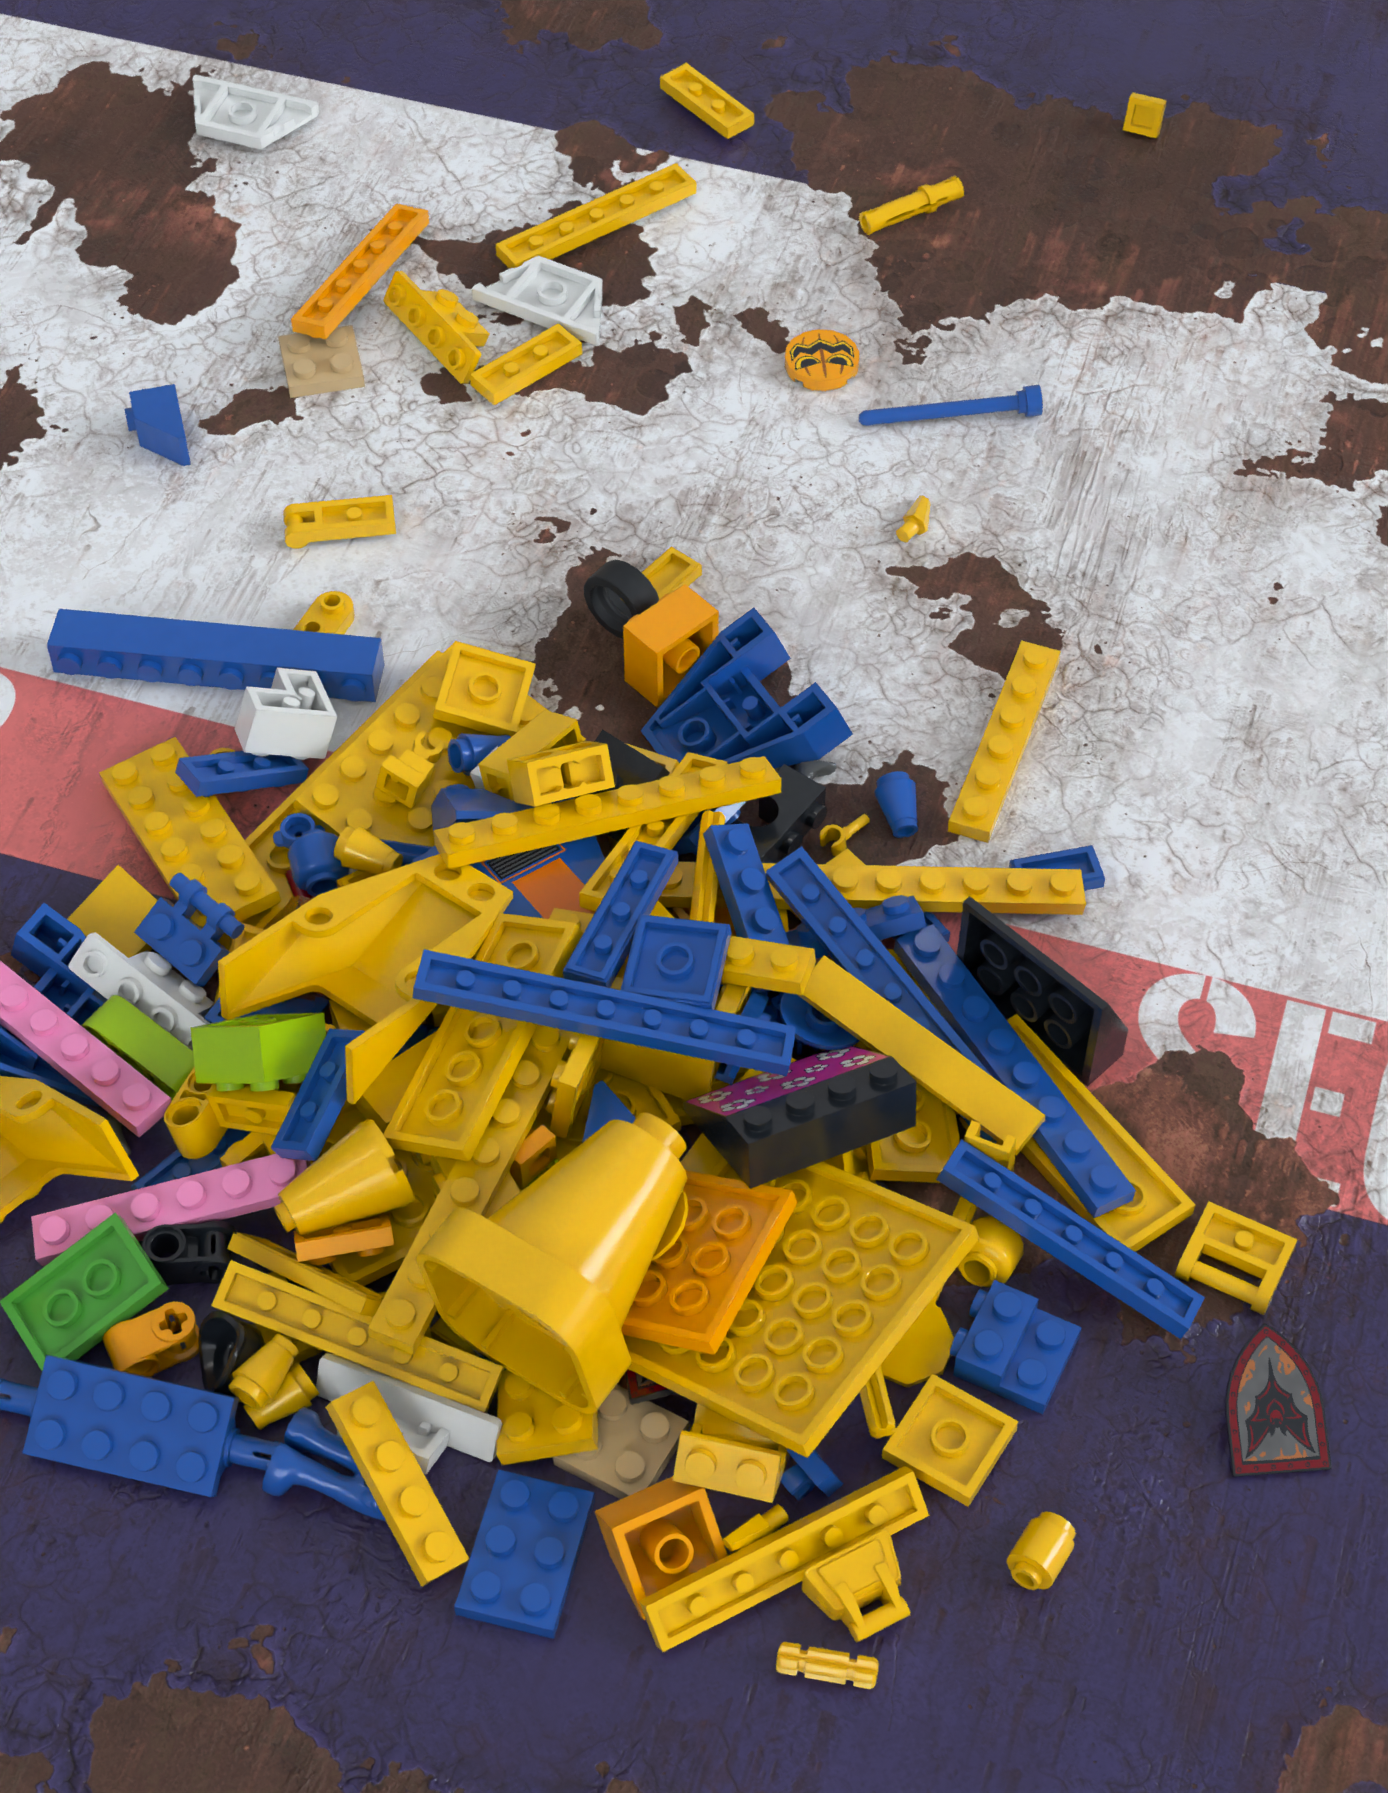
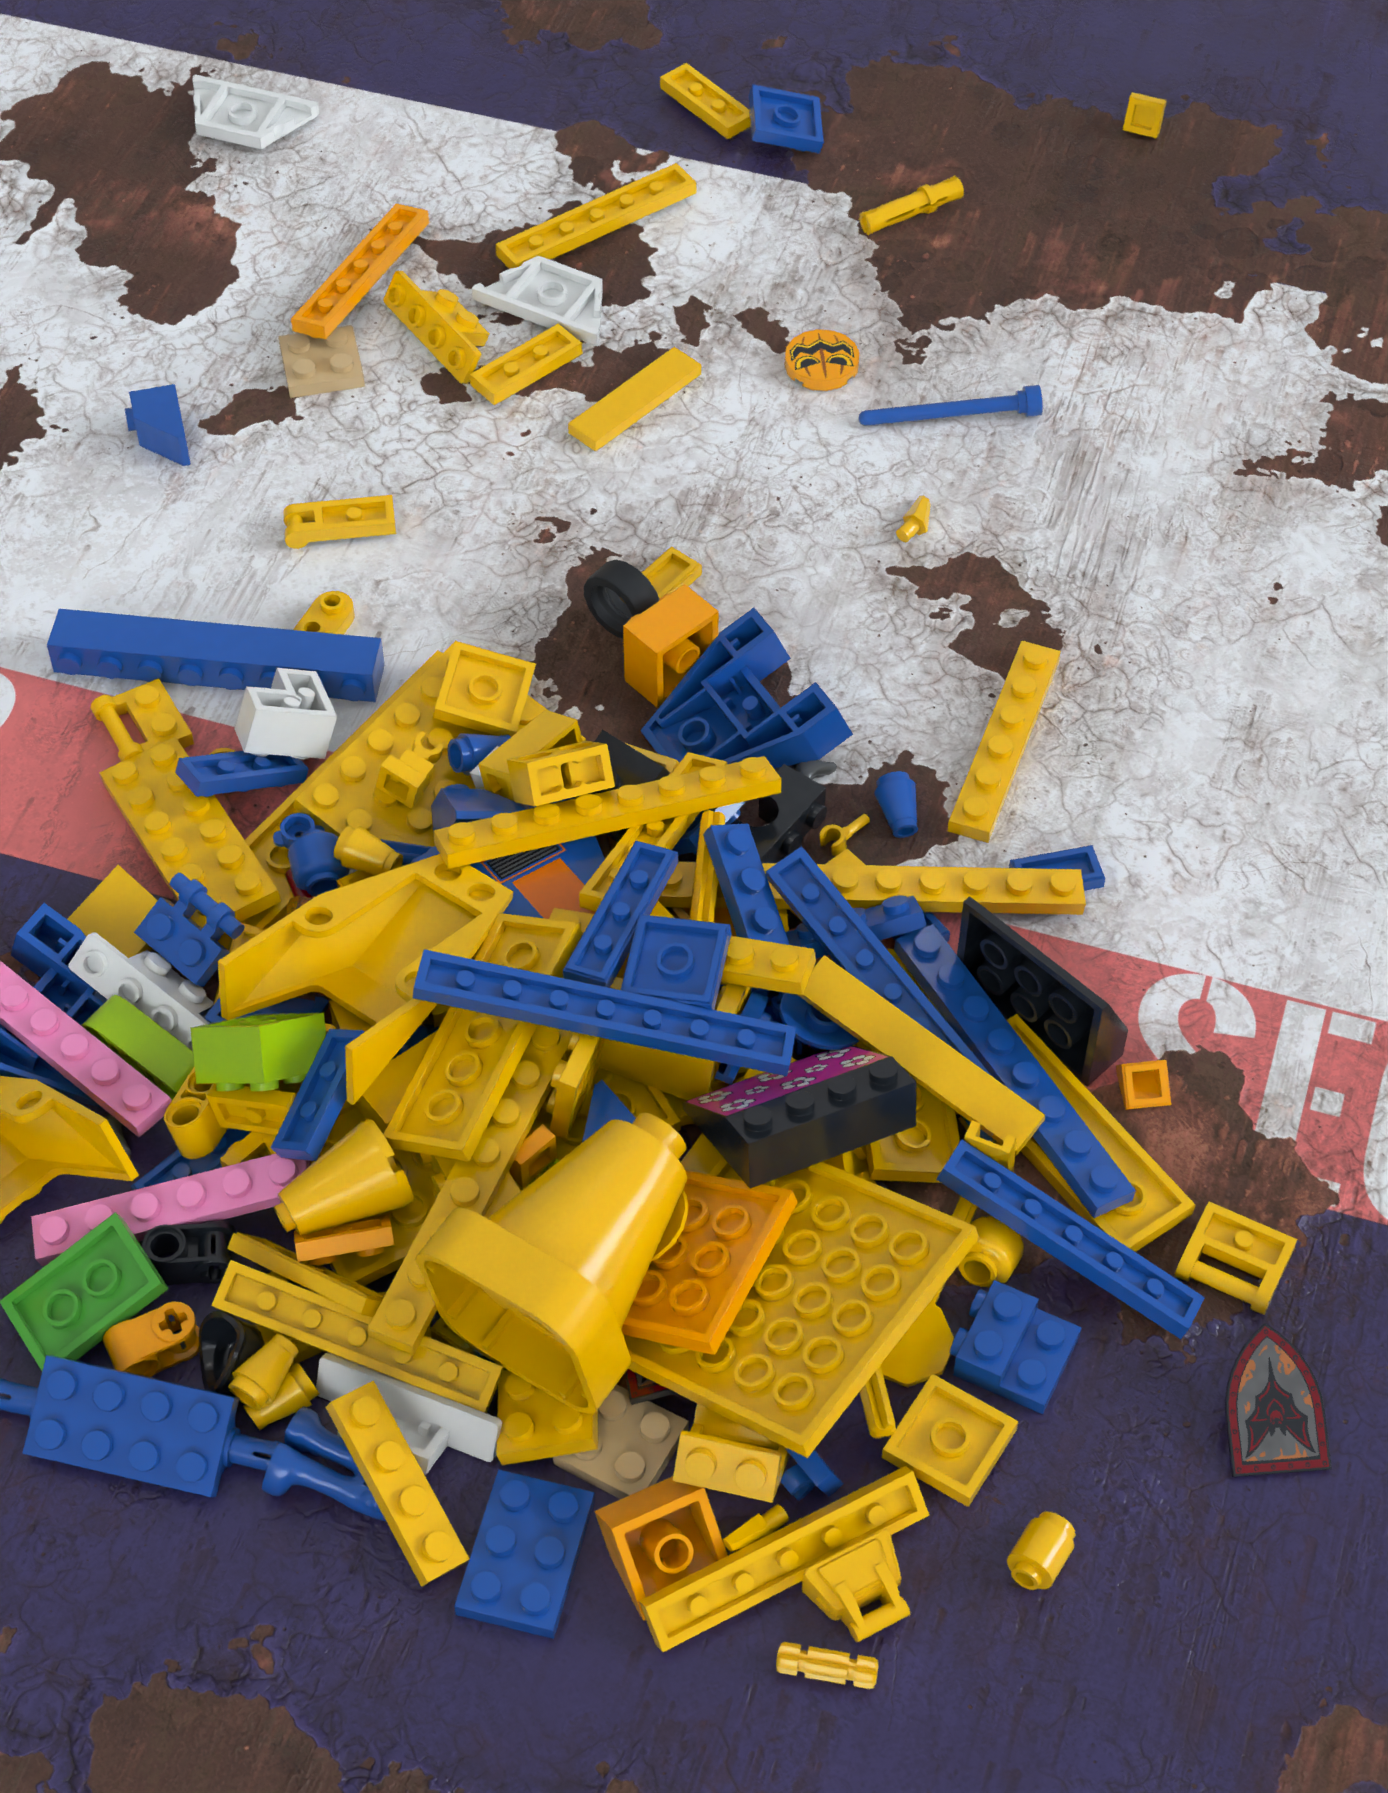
(151, 713): none -> yellow plate
(634, 399): none -> yellow tile
(785, 119): none -> blue plate
(1144, 1084): none -> light orange slope

